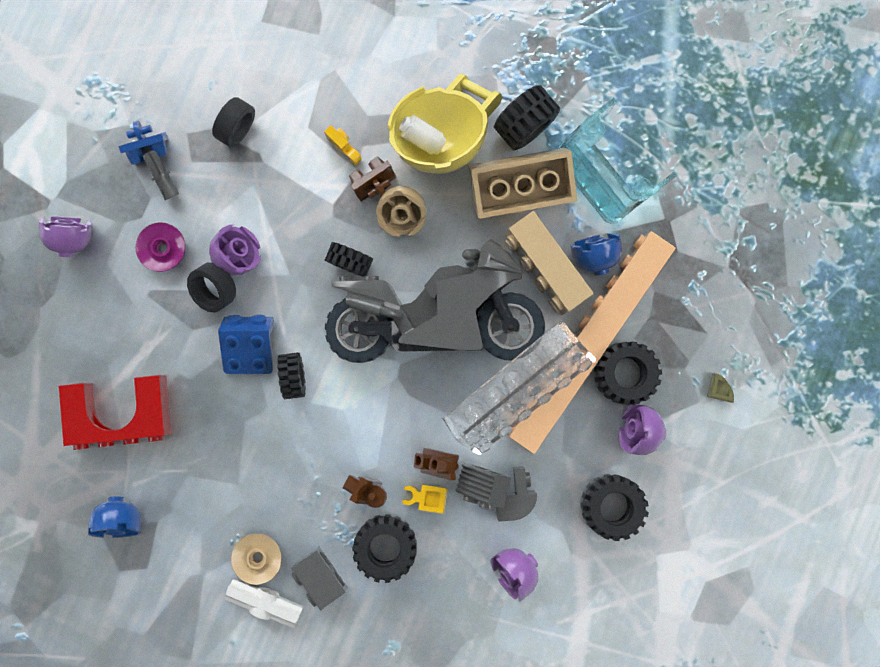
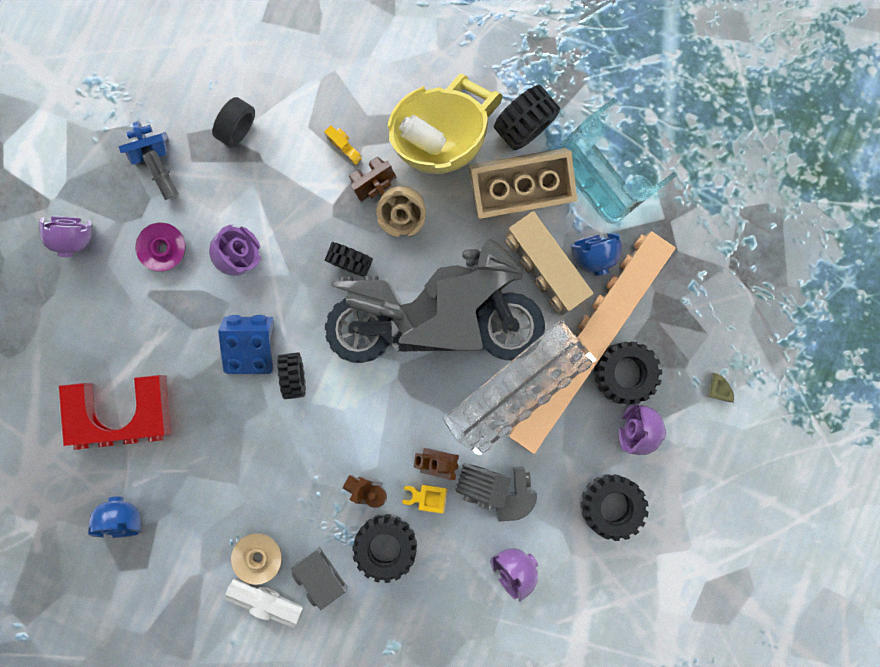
(200, 293): black tyre -> none

